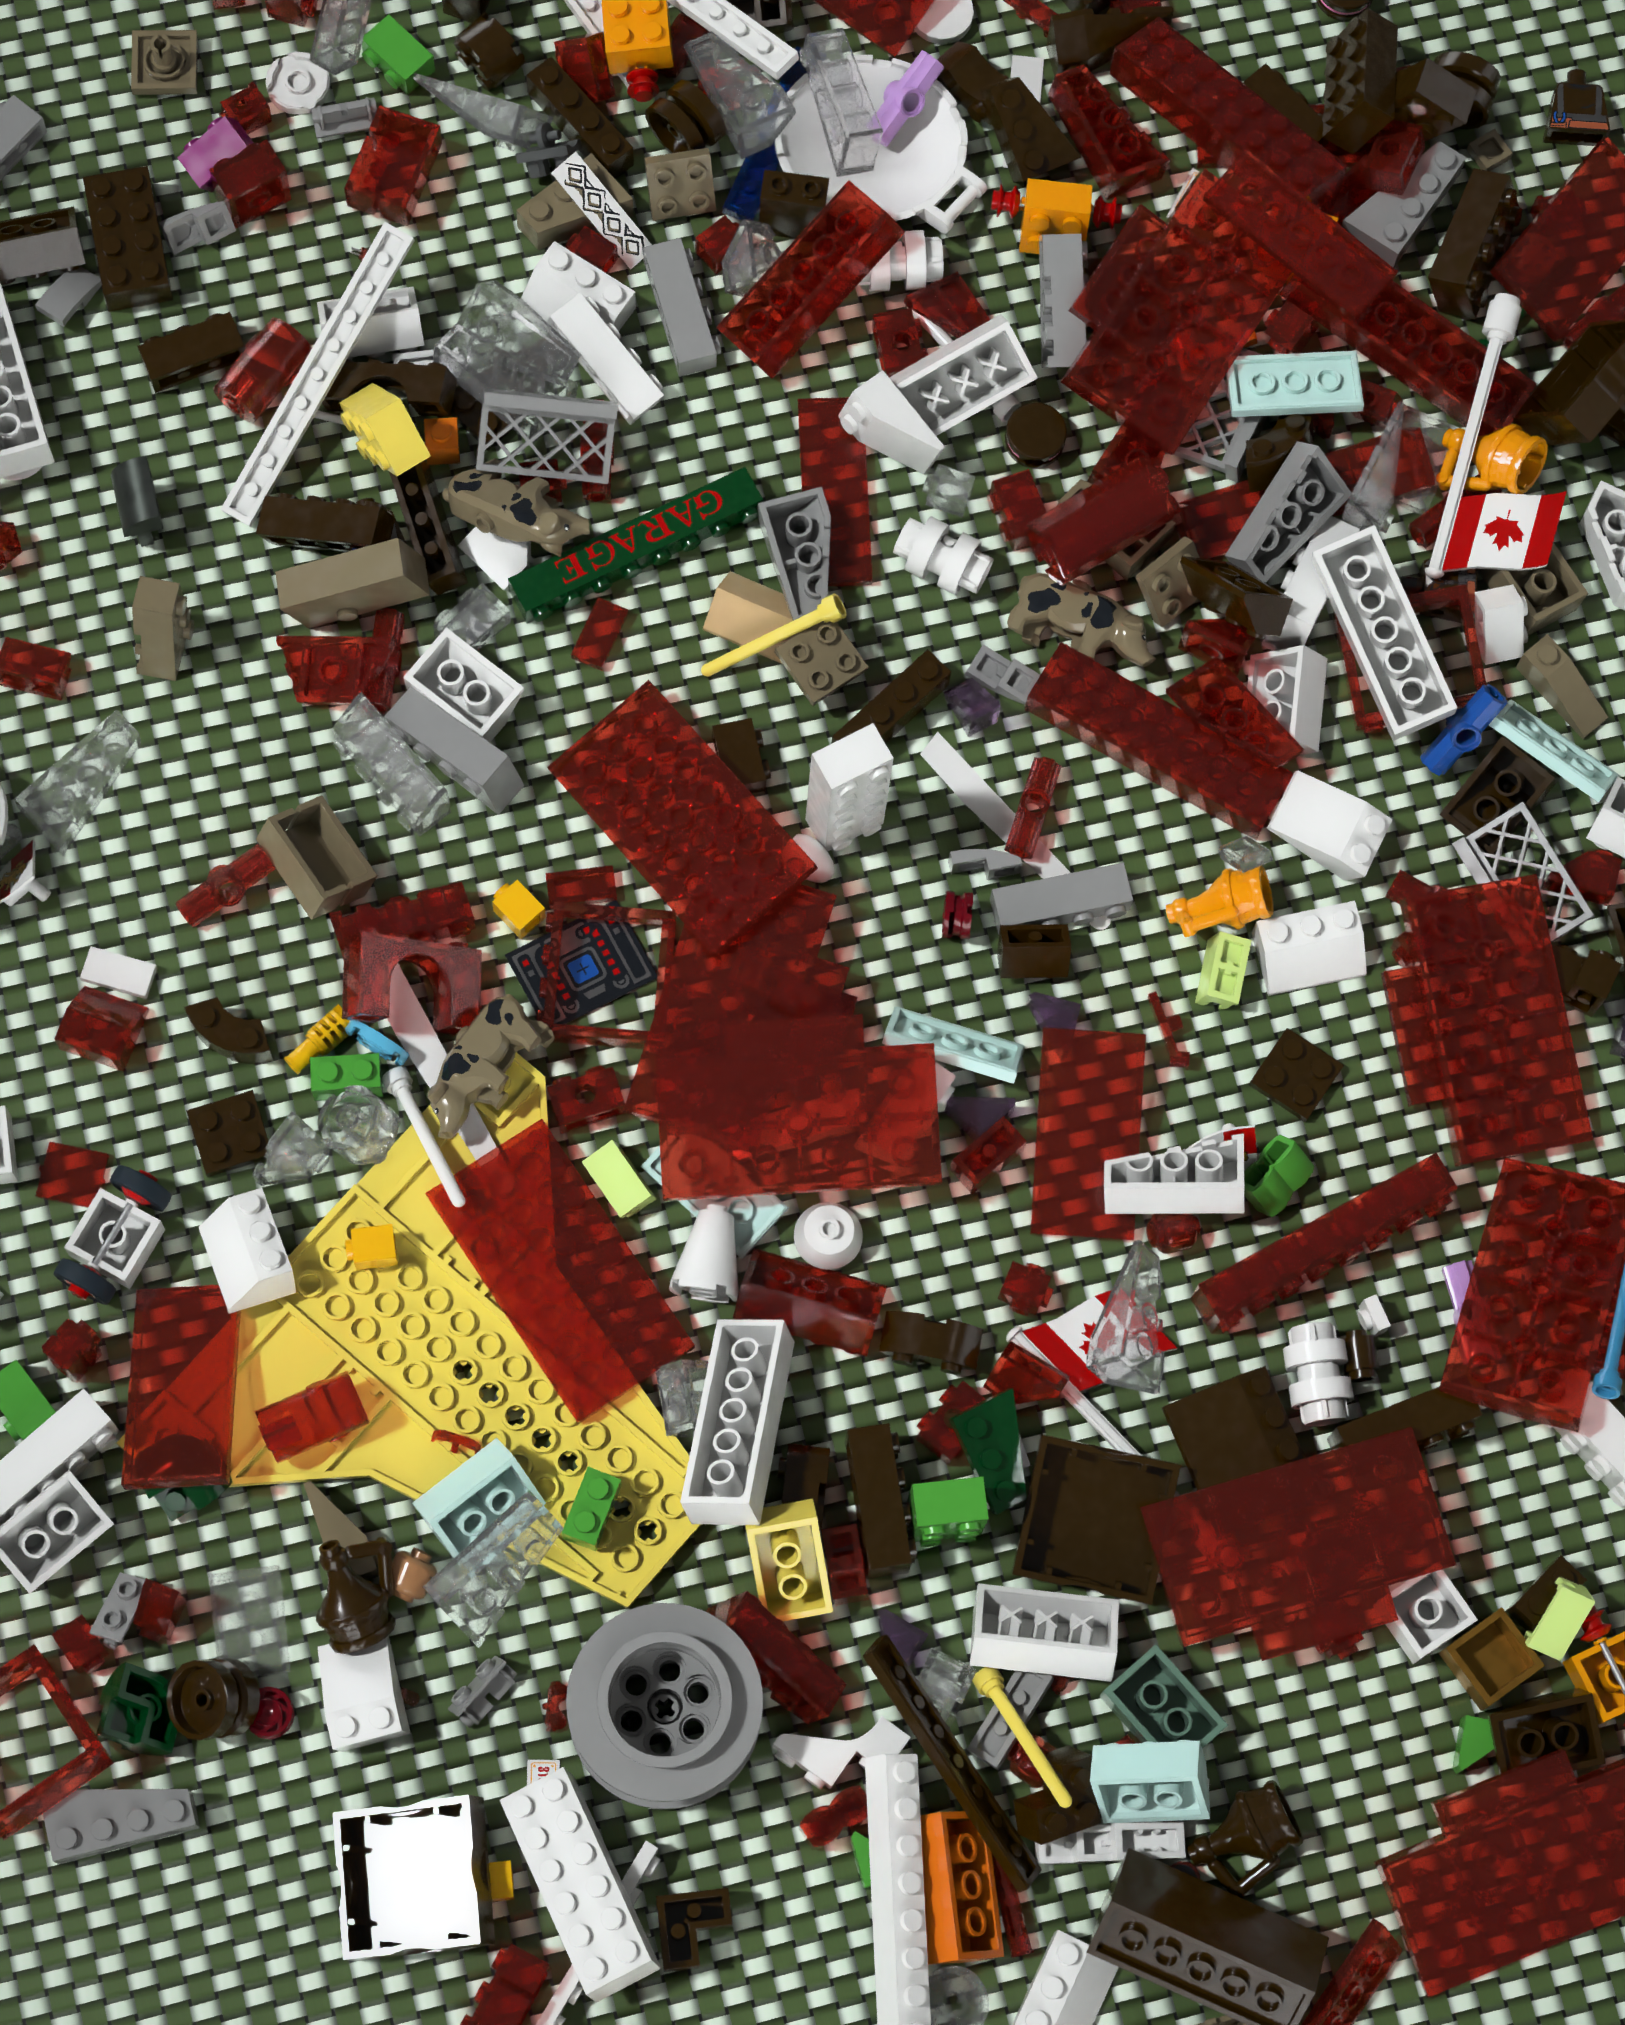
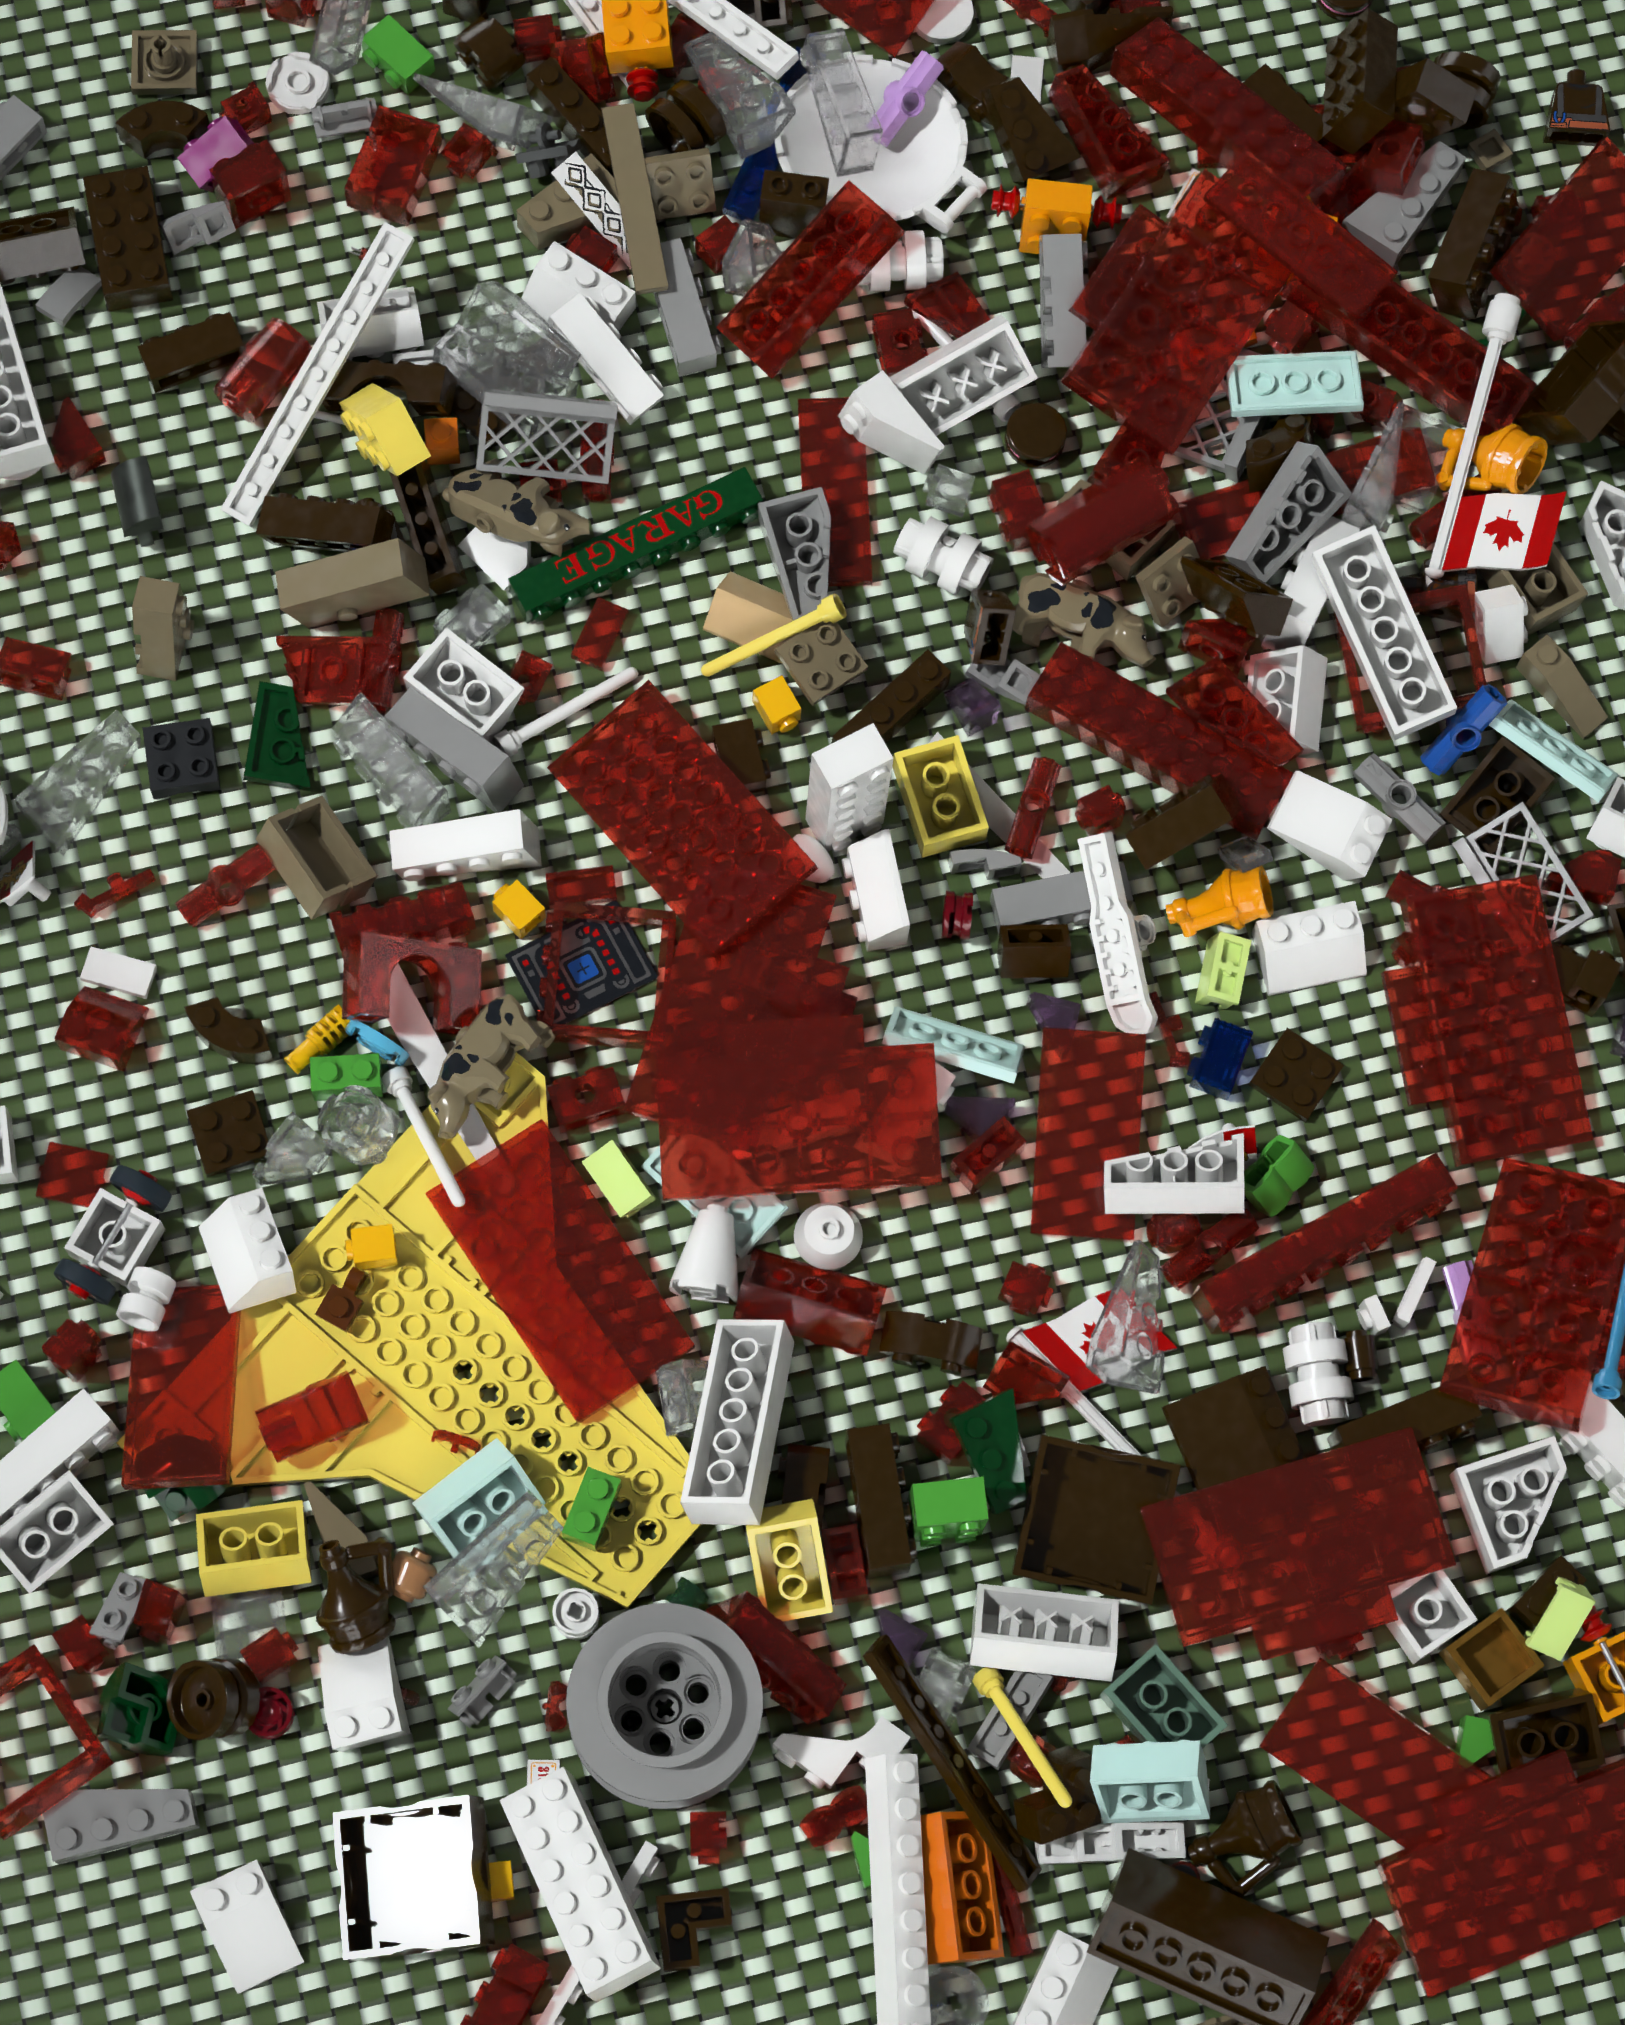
(74, 443): none -> clear red slope
(118, 891): none -> clear red piece
(144, 1303): none -> white wheel
(161, 126): none -> dark brown brick
(181, 758): none -> black brick
(247, 1926): none -> white slope
(253, 1548): none -> light yellow brick
(270, 1654): none -> clear red brick
(275, 740): none -> dark green wing
(342, 1305): none -> reddish brown plate
(466, 846): none -> white wedge
(468, 152): none -> clear red brick
(512, 740): none -> white piece
(536, 37): none -> clear red brick
(536, 671): none -> clear red brick
(575, 1613): none -> white wheel
(634, 199): none -> dark tan tile
(687, 1594): none -> clear green wheel
(707, 1836): none -> clear red brick
(777, 705): none -> yellow brick
(877, 892): none -> white slope
(940, 796): none -> light yellow brick
(992, 616): none -> dark brown torso
(1100, 811): none -> clear red brick
(1117, 937): none -> white piece
(1182, 819): none -> dark brown brick
(1193, 1260): none -> clear red piece
(1220, 1058): none -> clear blue brick
(1368, 1755): none -> clear red tile
(1383, 783): none -> light grey piece
(1413, 1292): none -> white tile
(1509, 1499): none -> white brick

